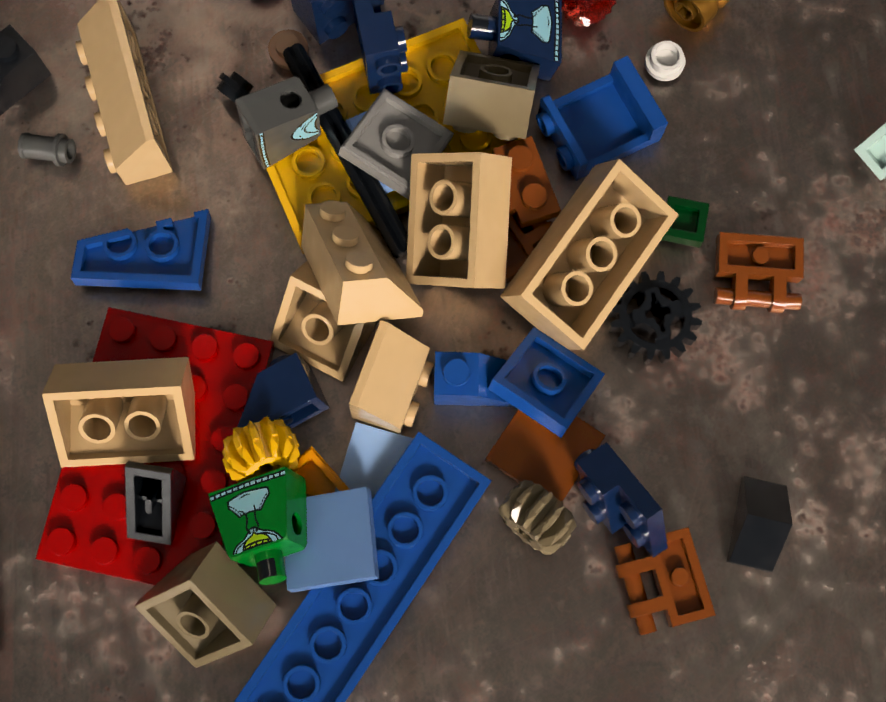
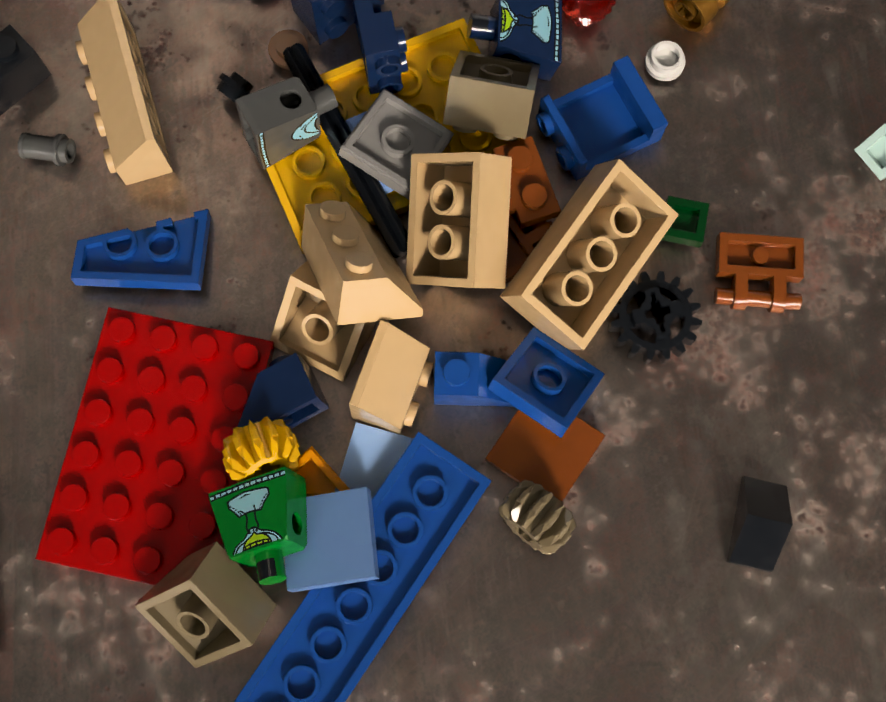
(122, 411): tan slope -> none
(153, 501): black slope -> none
(620, 499): dark blue plate -> none
(677, 578): dark orange plate -> none

